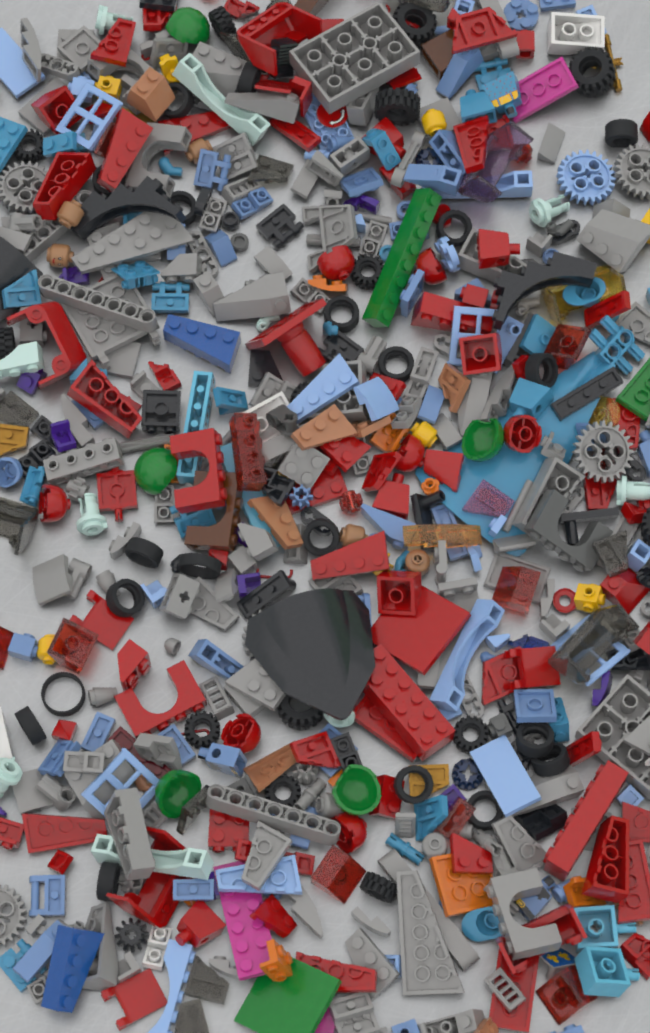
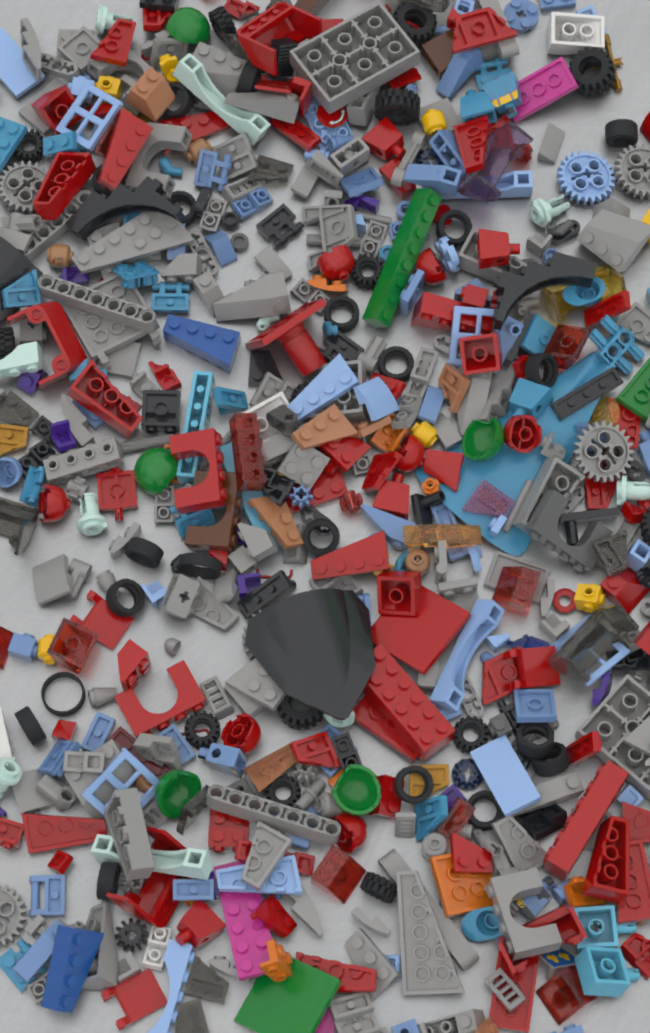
(70, 214): medium nougat head -> none
(214, 659): medium blue slope -> none
(351, 534): medium nougat head -> none
(383, 147): dark azure bracket -> none
(405, 849): dark azure pin -> none
(513, 543): light grey slope -> none
(526, 44): red brick -> none
(561, 726): dark azure bracket -> none

